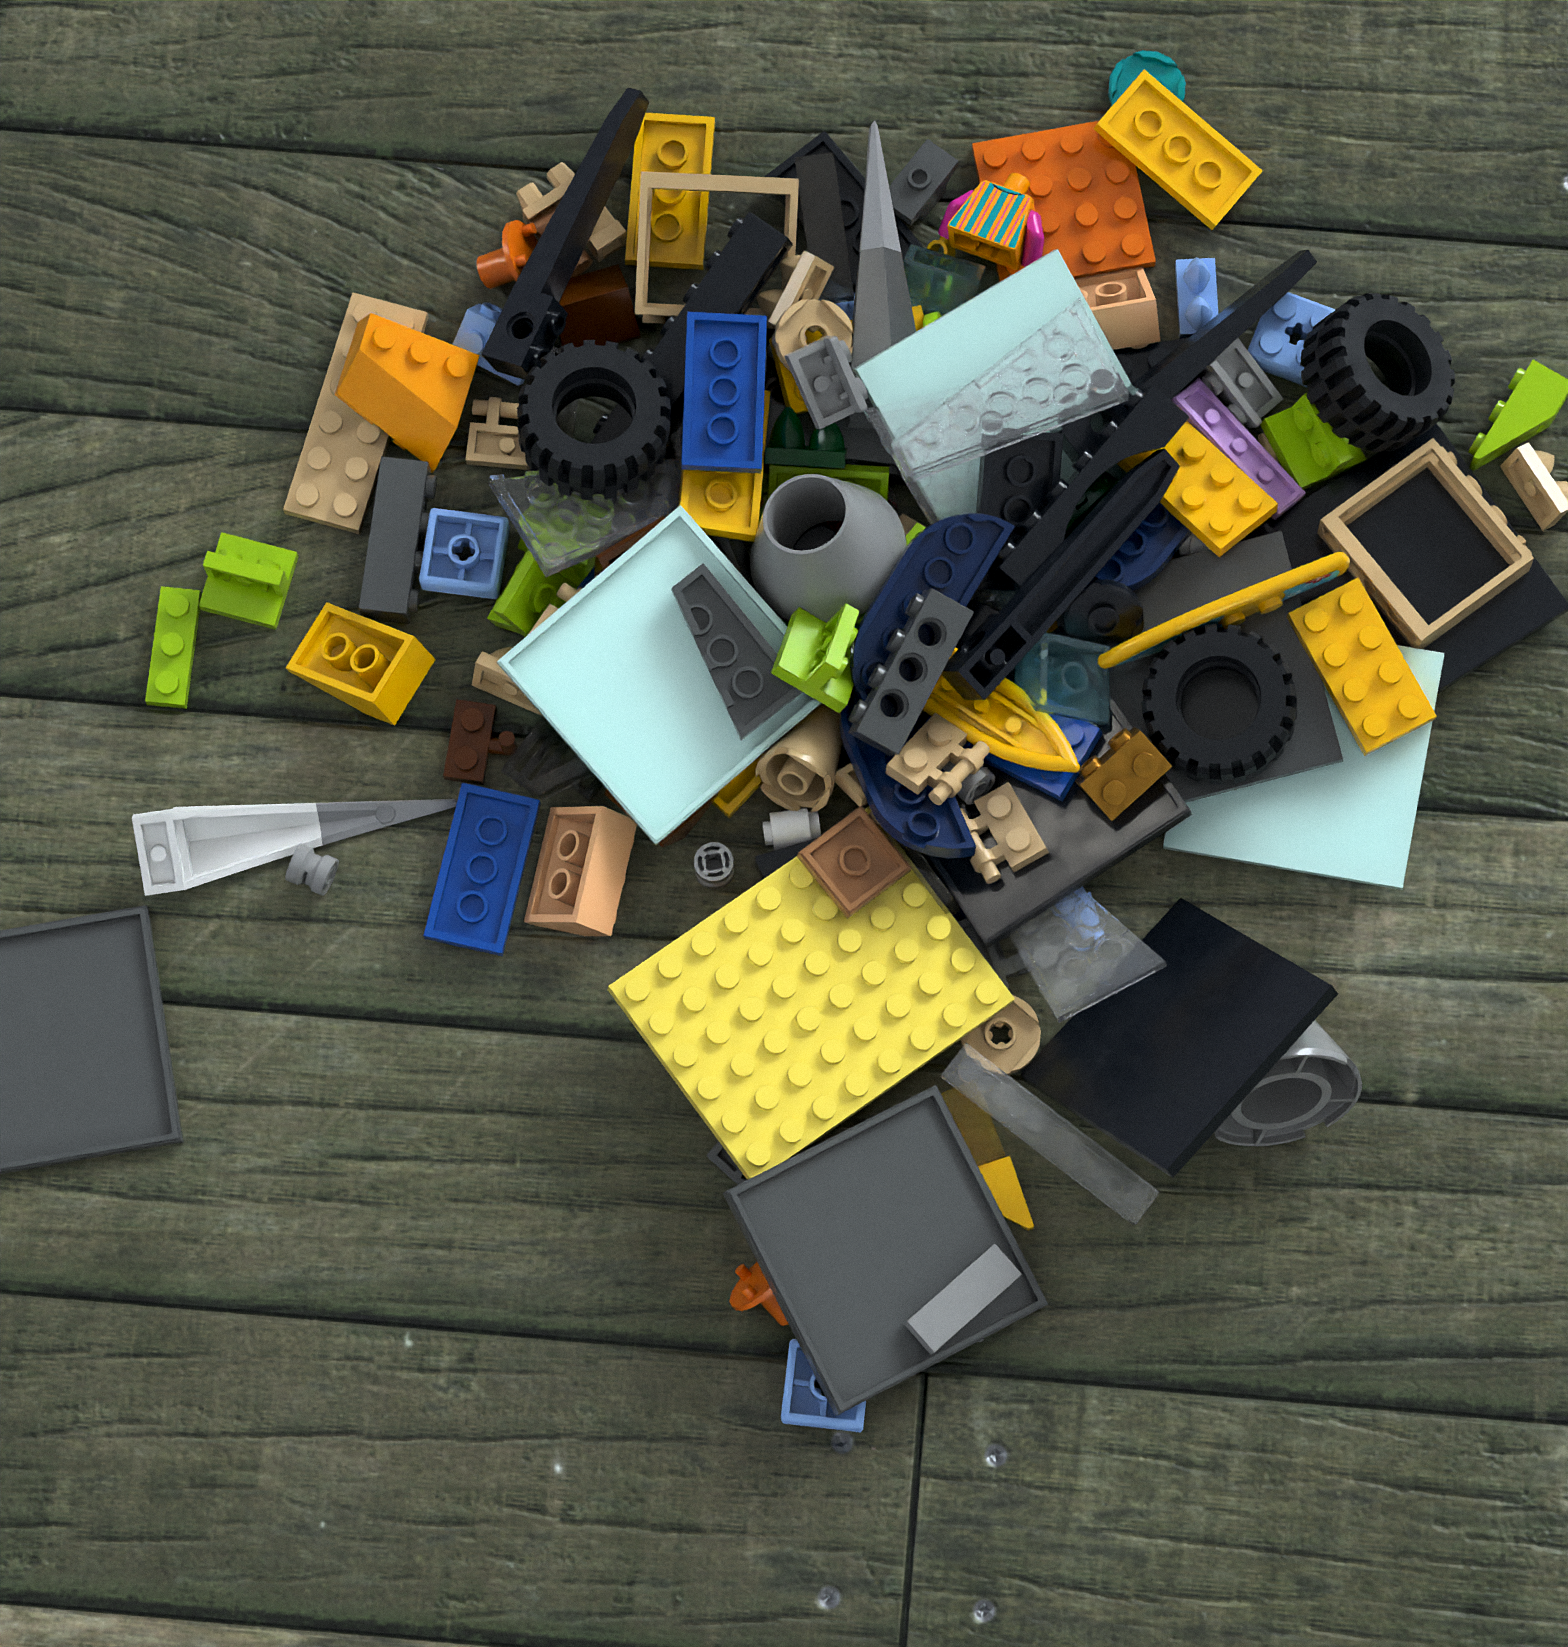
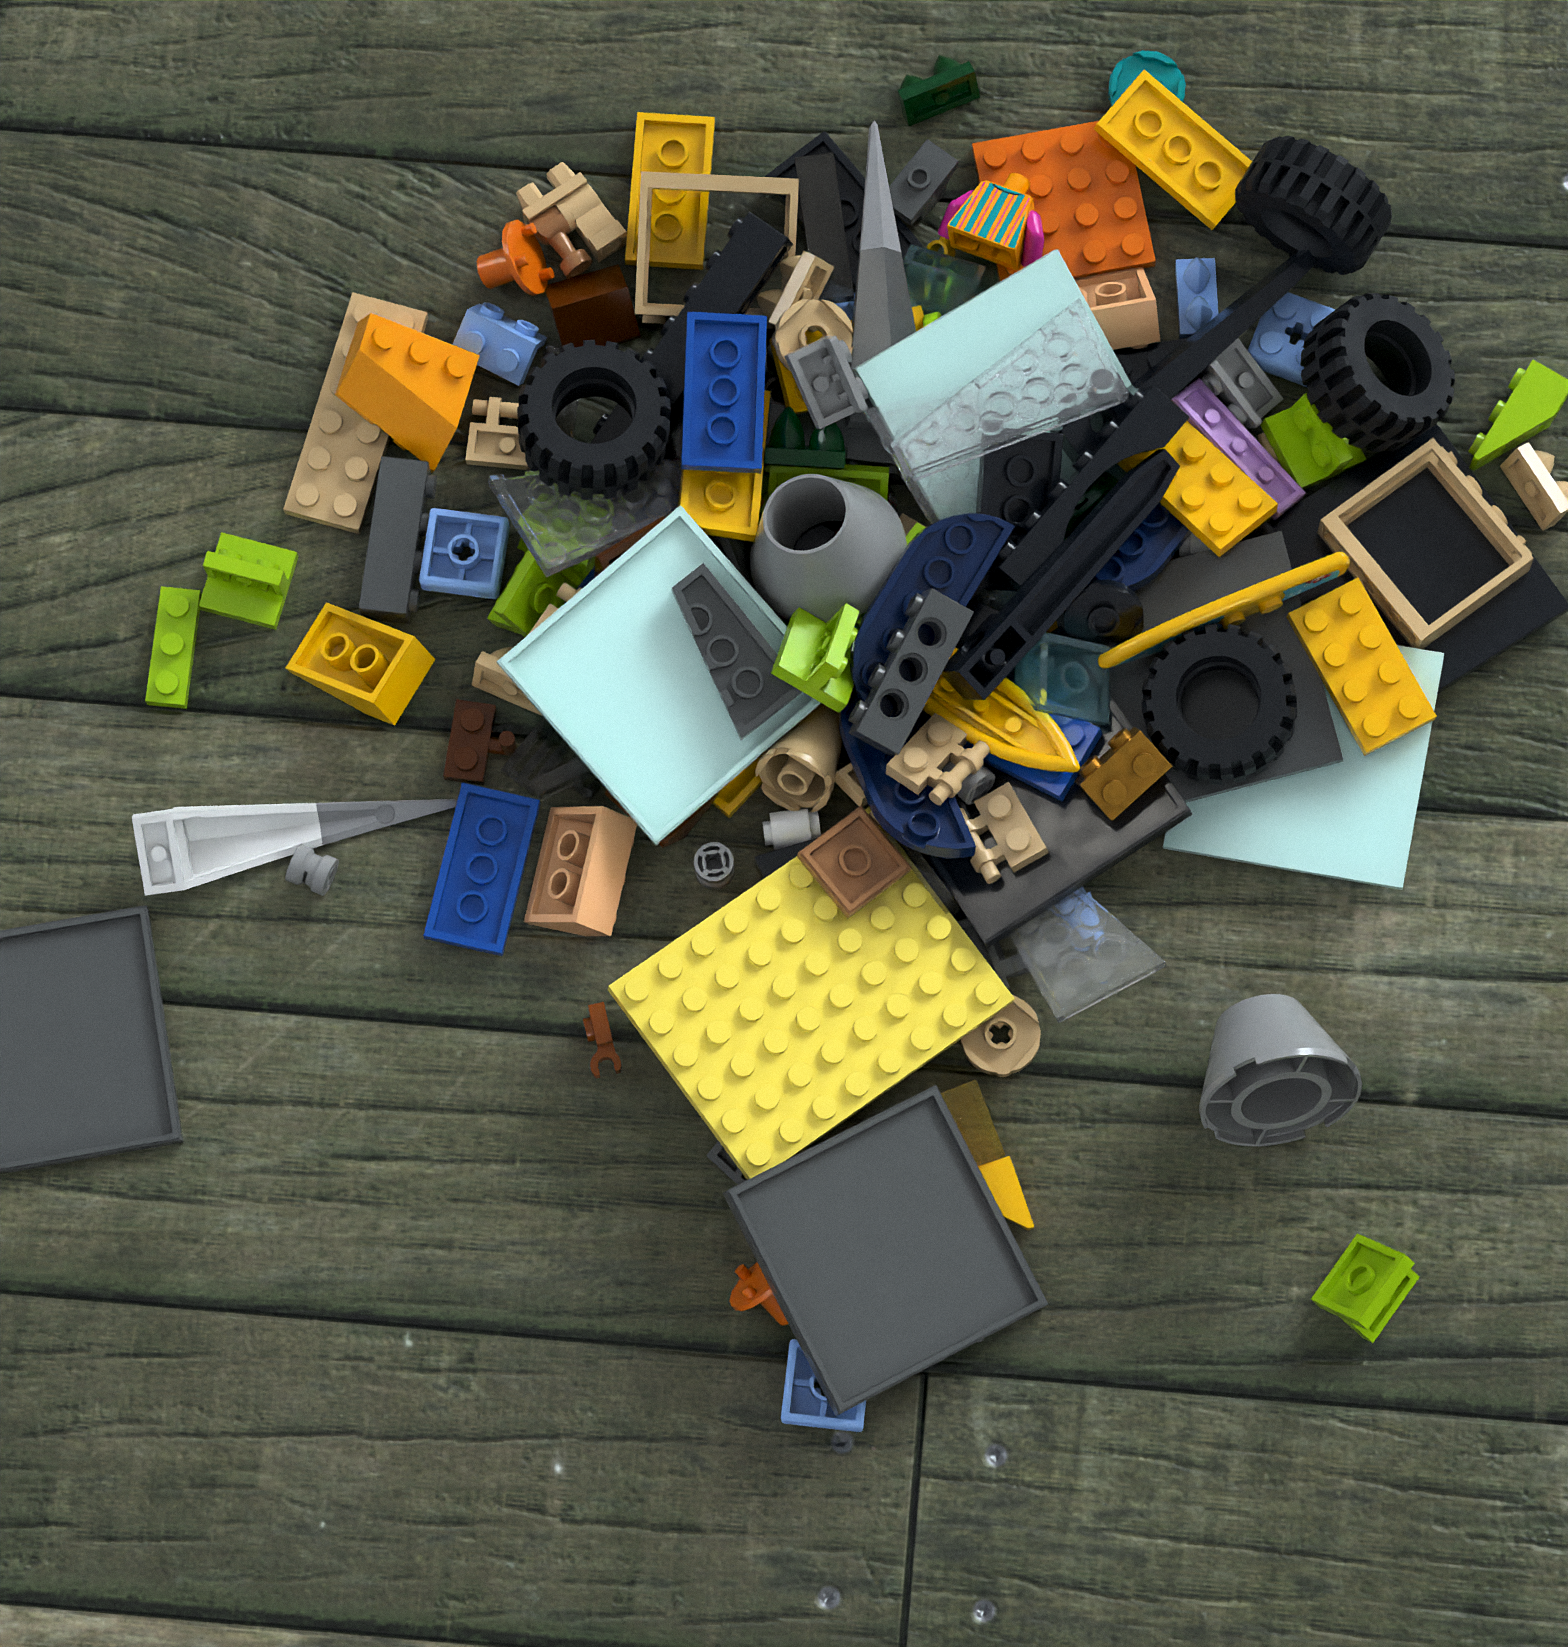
(536, 294): black piece -> none
(598, 1030): none -> dark orange plate
(947, 89): none -> dark green tile
(962, 1299): light grey tile -> none
(1050, 1134): clear plate -> none
(1182, 1044): black tile -> none
(1313, 202): none -> black tyre
(1366, 1286): none -> lime bracket

